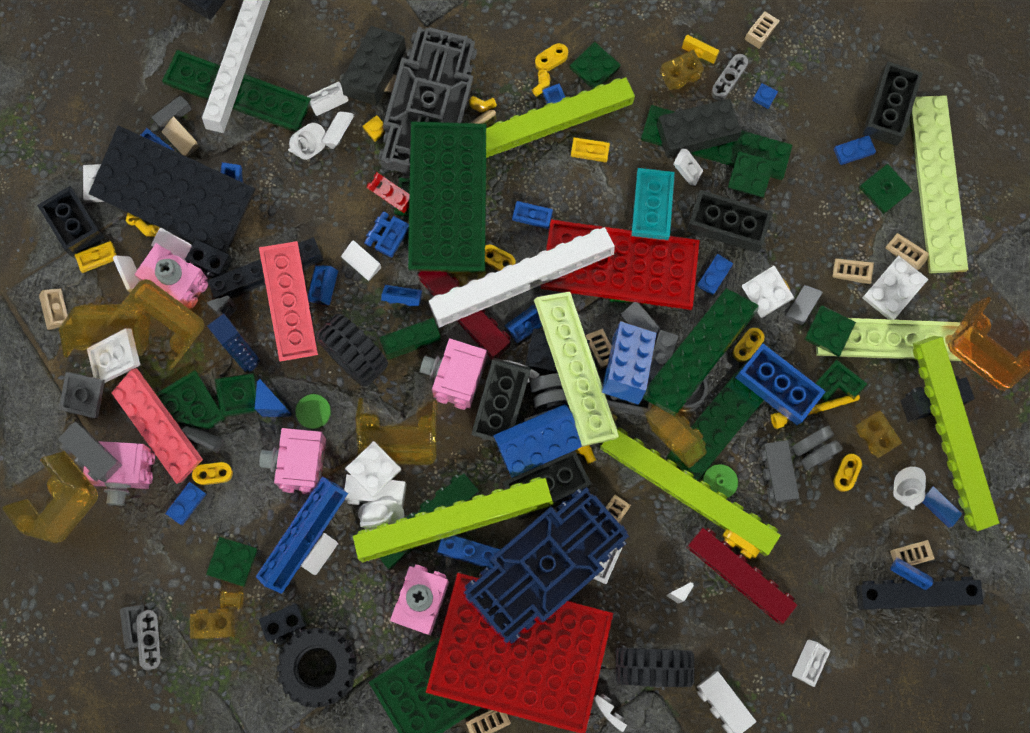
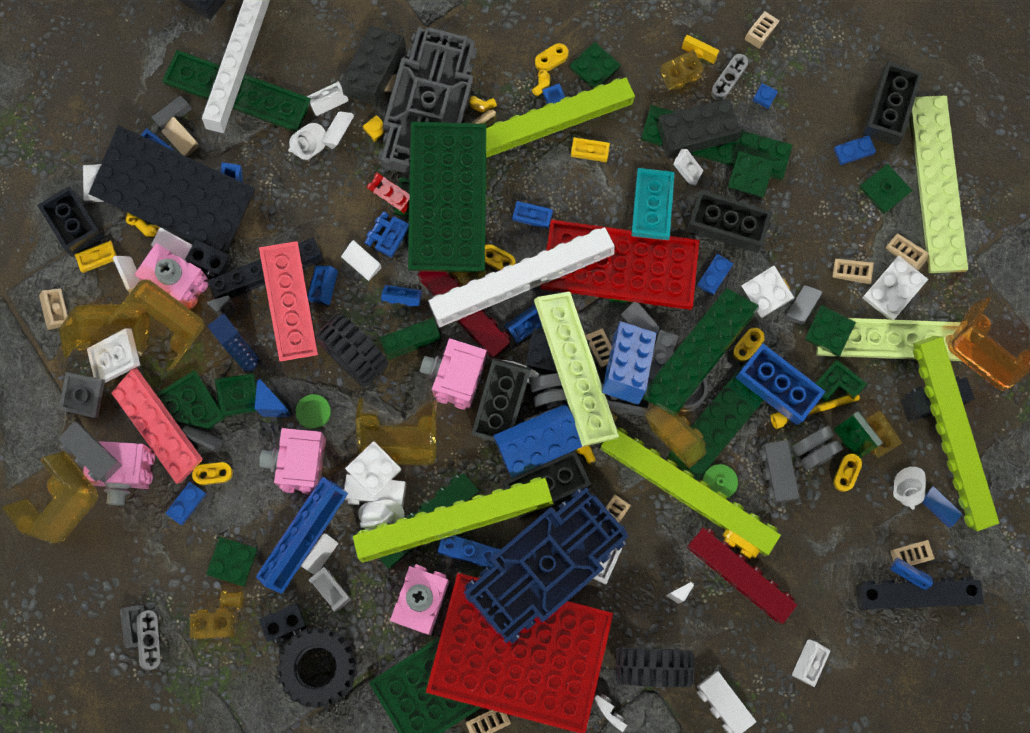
(330, 589): none -> light grey panel
(858, 435): none -> dark green plate

